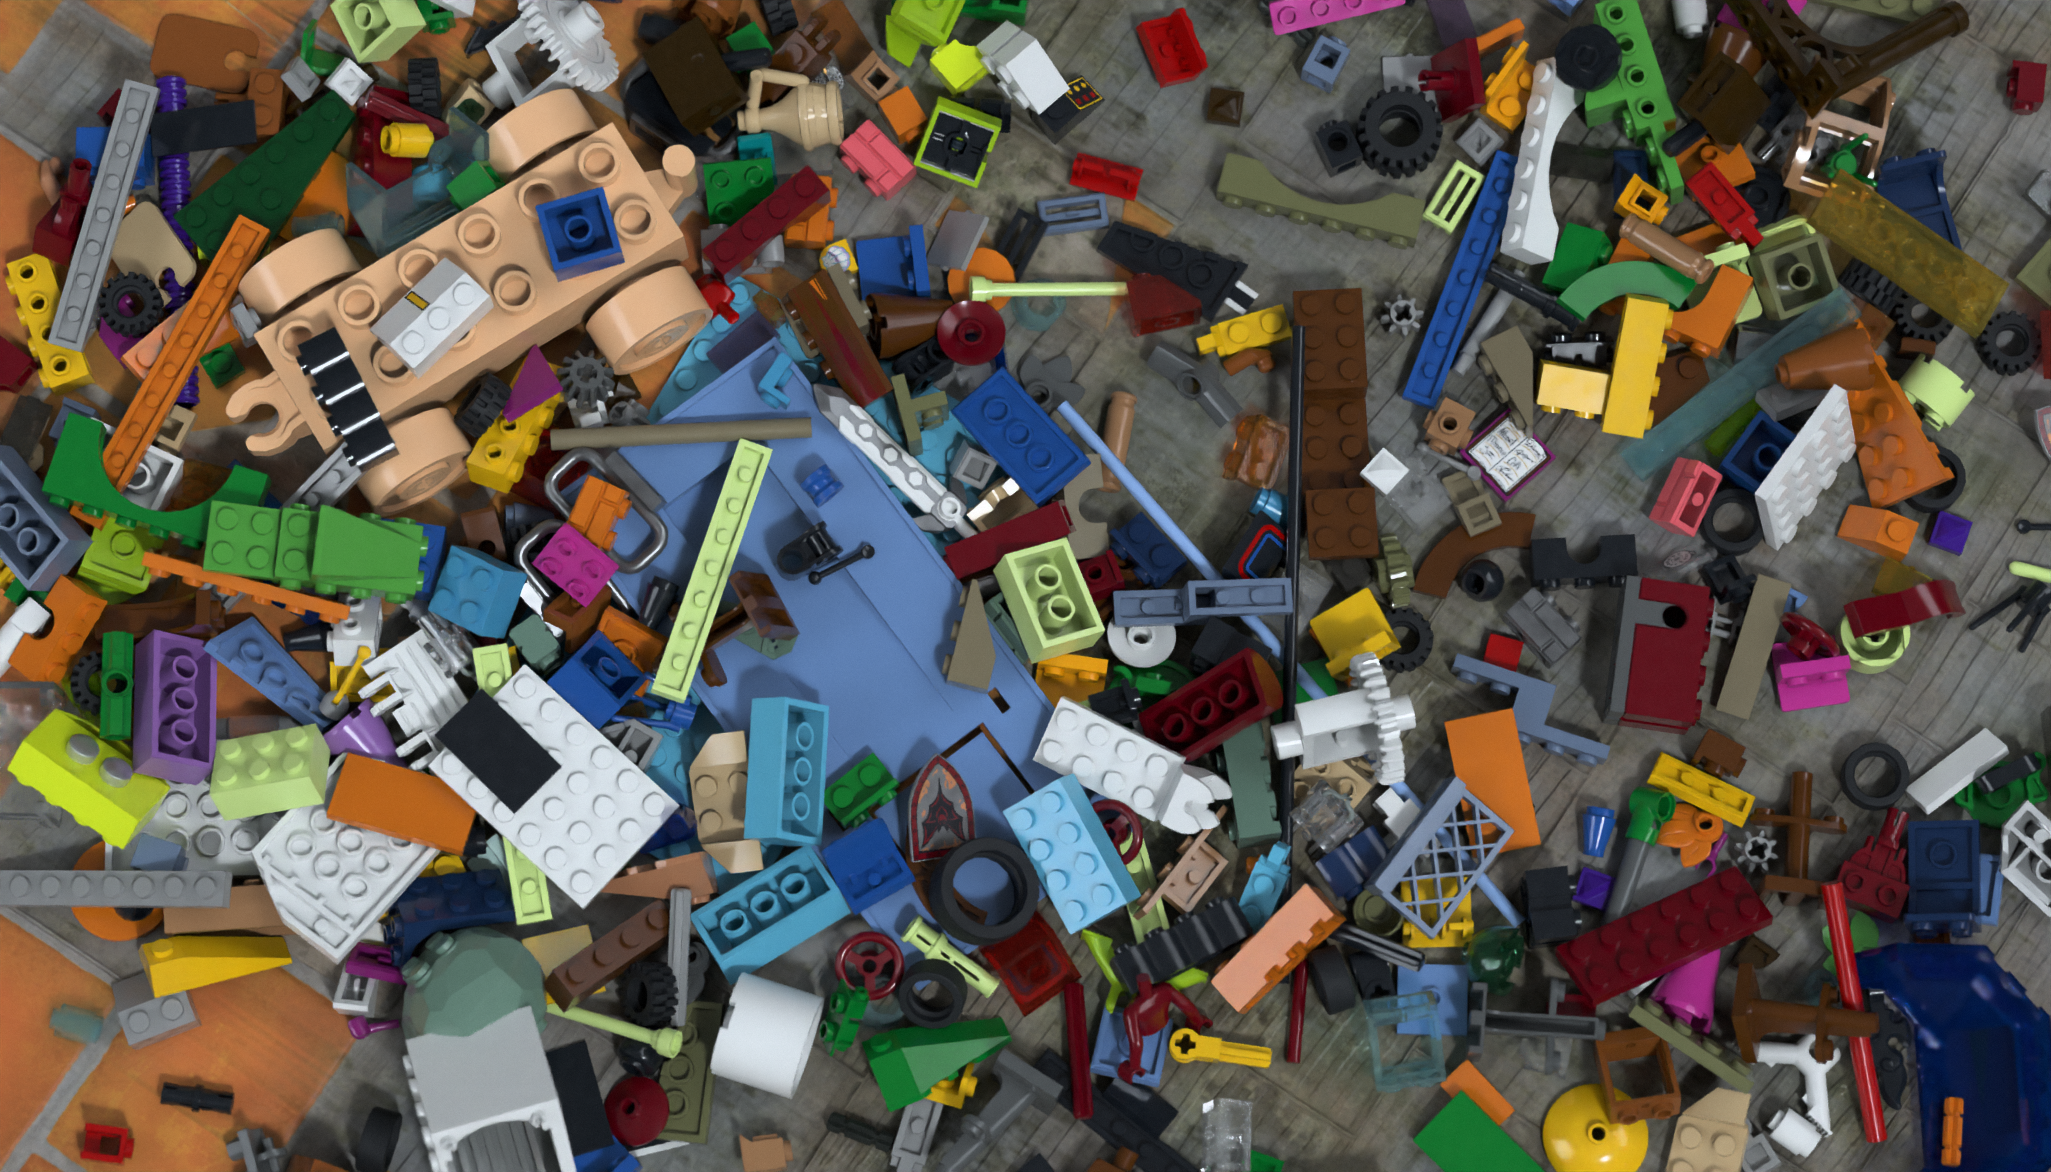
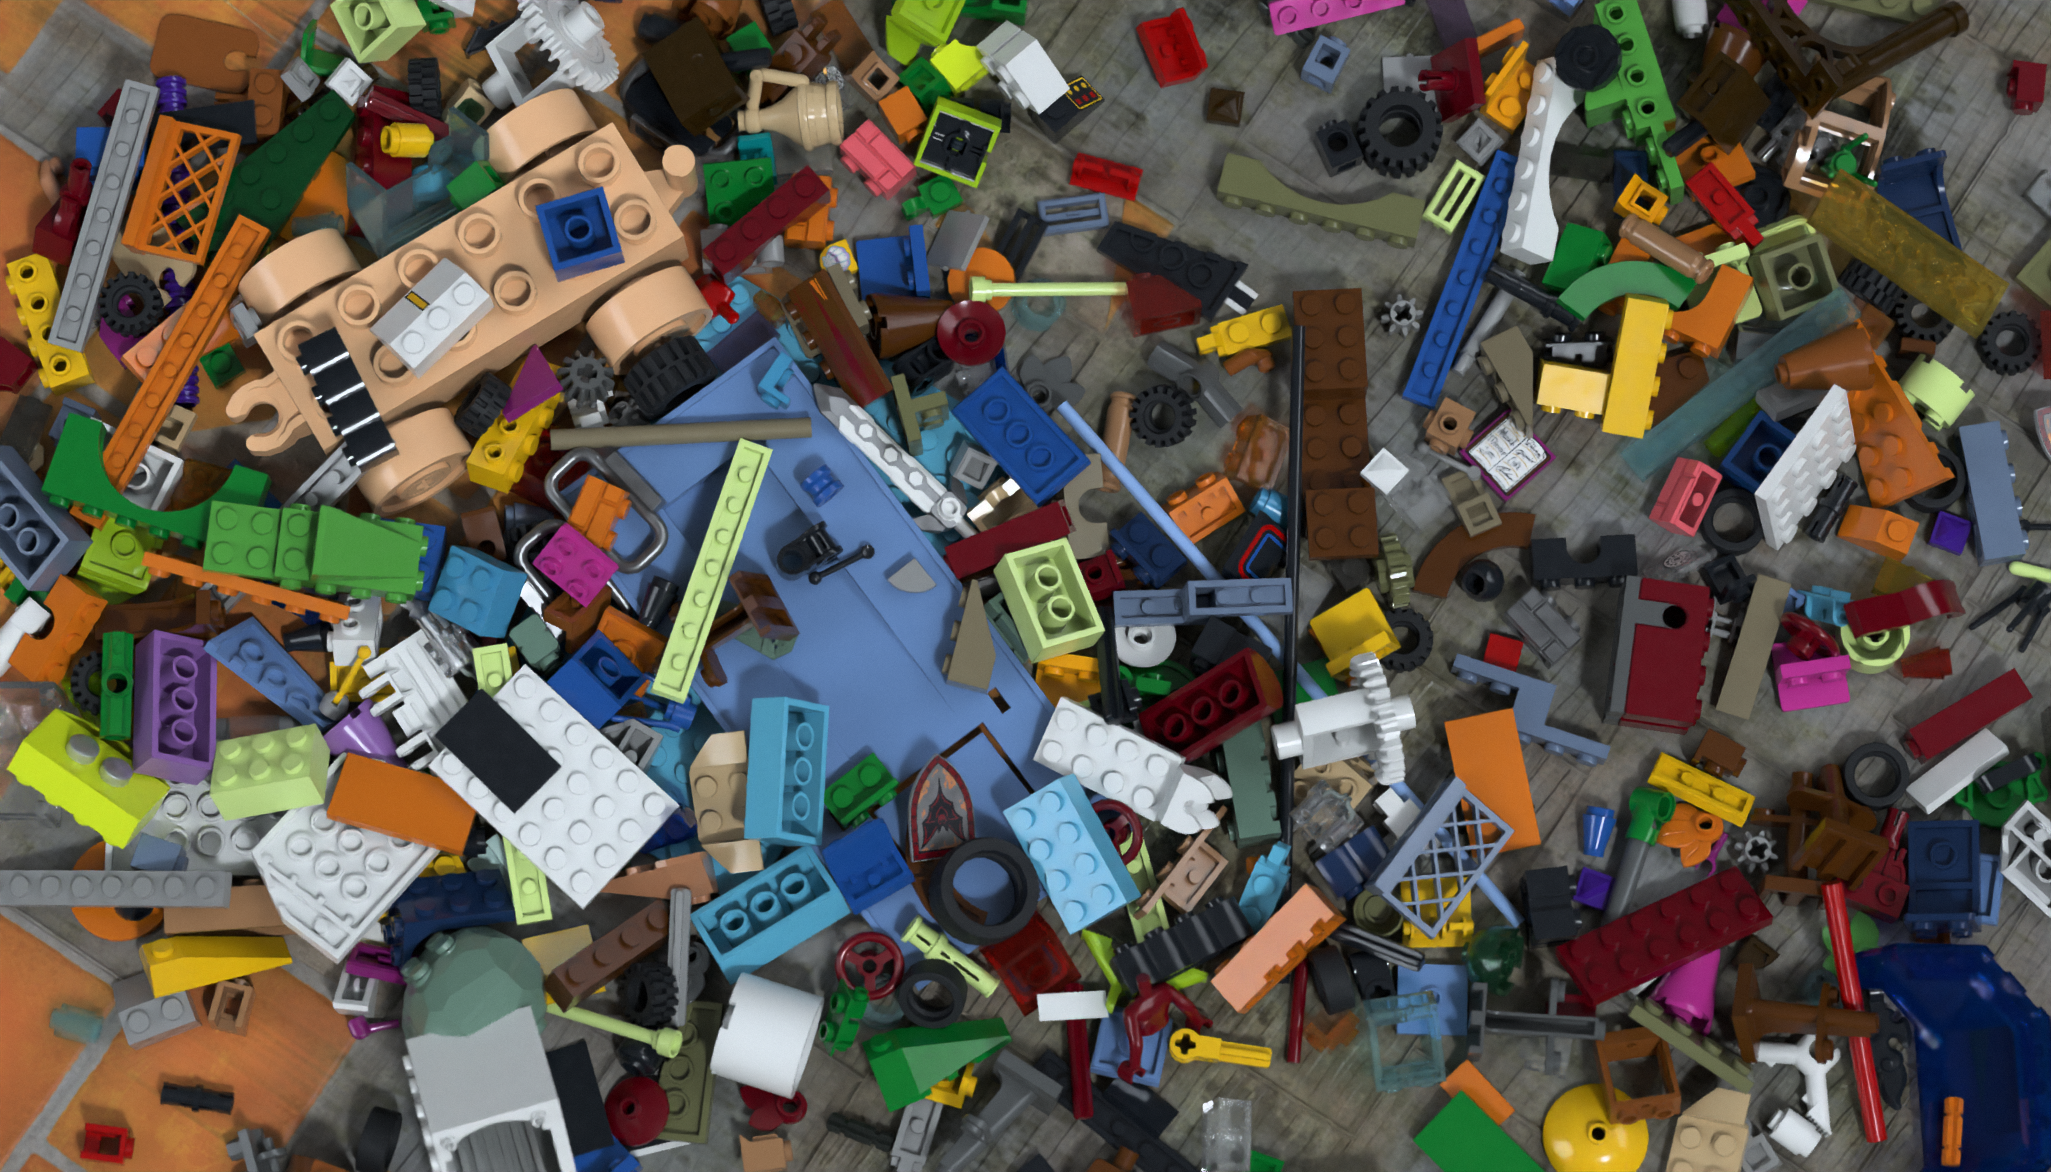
(153, 190): none -> orange fence
(234, 989): none -> medium nougat window
(669, 376): none -> black tyre
(769, 1109): none -> dark red plate
(912, 579): none -> light grey tile
(925, 84): none -> green bracket
(935, 196): none -> green plate
(1072, 1005): none -> white sticker
(1109, 669): none -> black axle
(1182, 410): none -> black tyre
(1204, 506): none -> orange bracket
(1342, 1033): none -> clear orange bracket
(1826, 605): none -> medium azure hinge
(1831, 508): none -> black pin
(1840, 841): none -> reddish brown piece
(1928, 664): none -> clear red cone
(1966, 717): none -> dark red brick
(1991, 494): none -> sand blue brick

